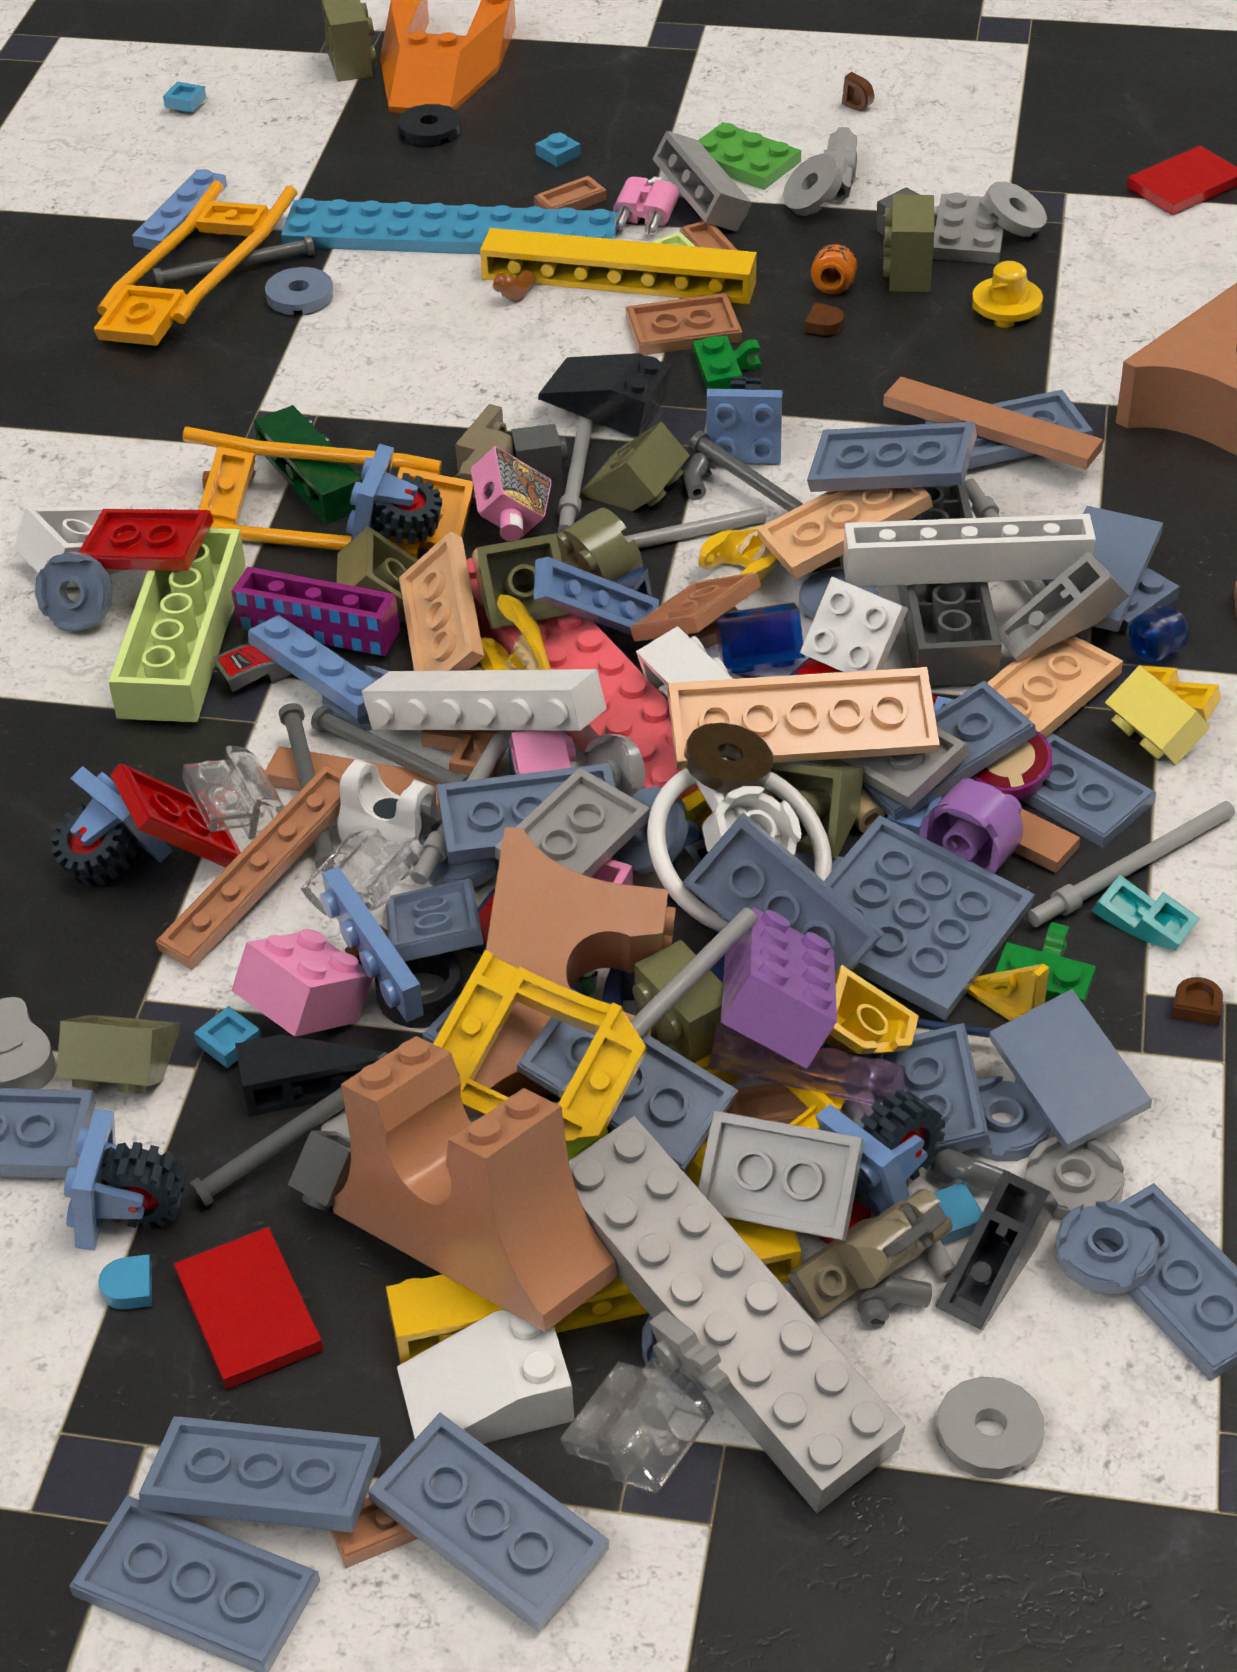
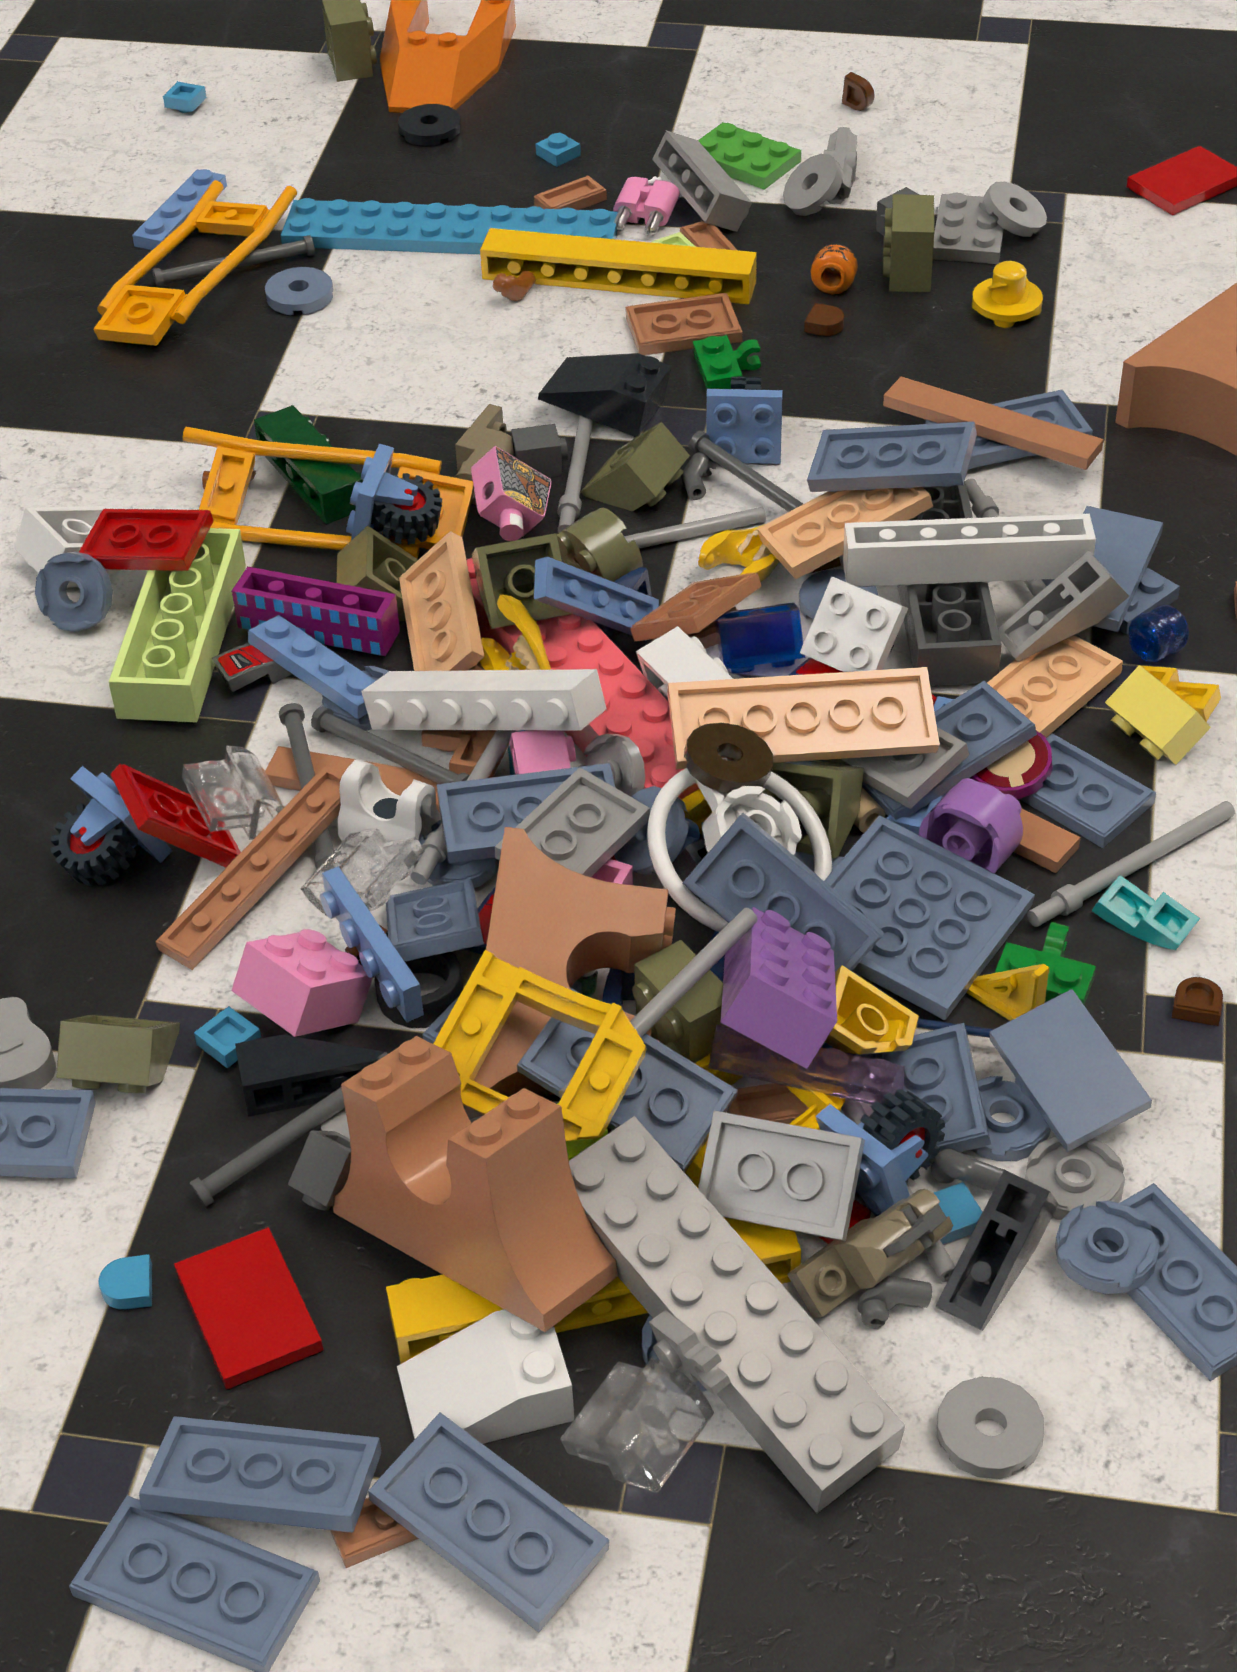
(119, 1183): plate -> none

